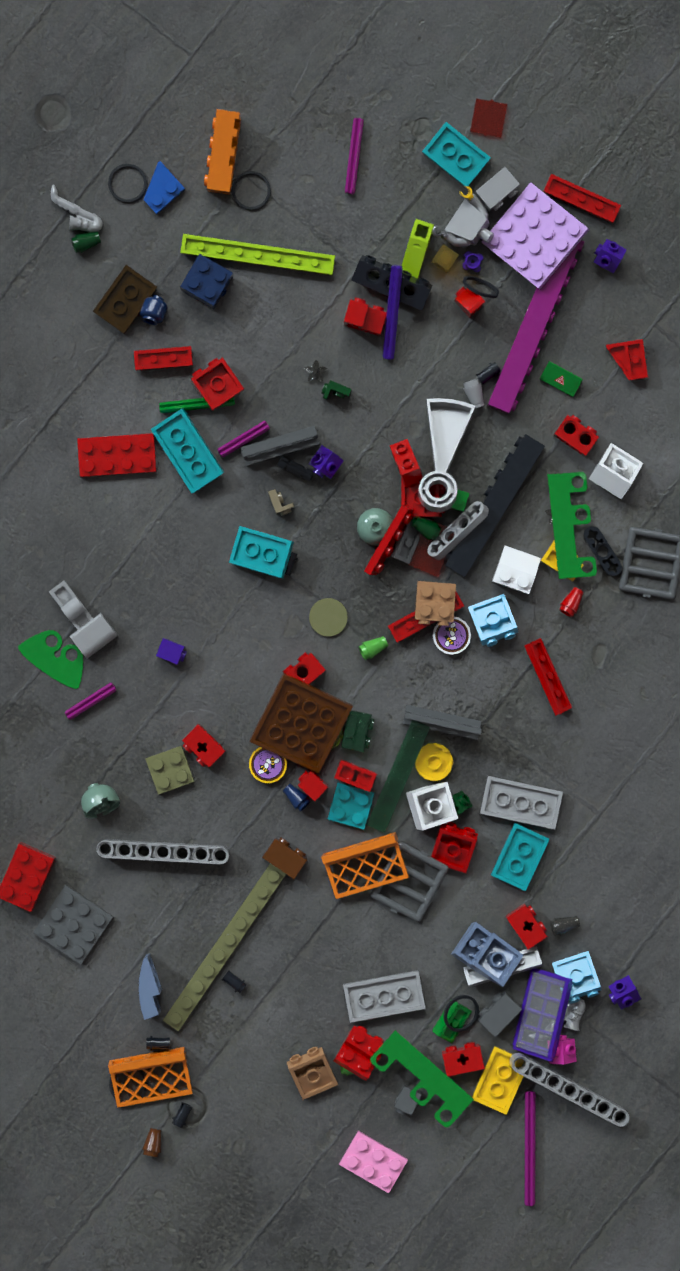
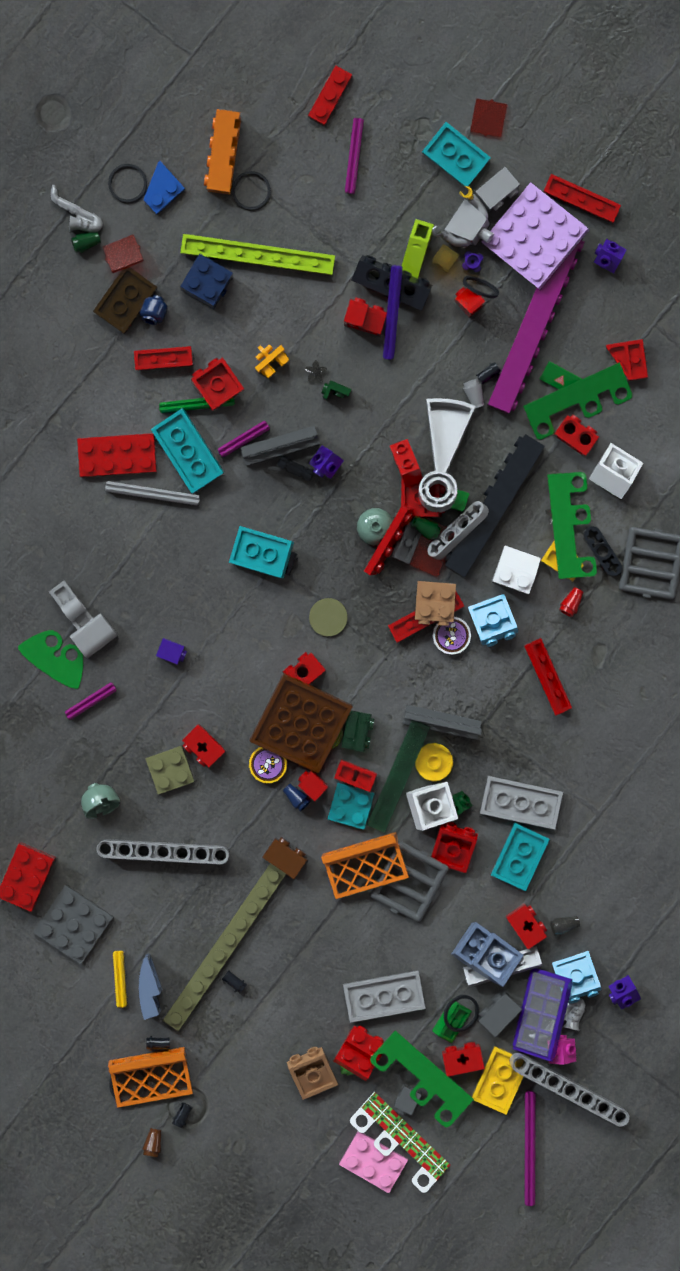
(119, 975): none -> yellow axle
(123, 253): none -> clear red piece
(152, 493): none -> light grey axle
(265, 367): none -> light orange hips
(277, 500): dark tan bracket -> none
(330, 95): none -> red plate
(372, 647): bright green cone -> none
(401, 1133): none -> piece
(578, 392): none -> green piece

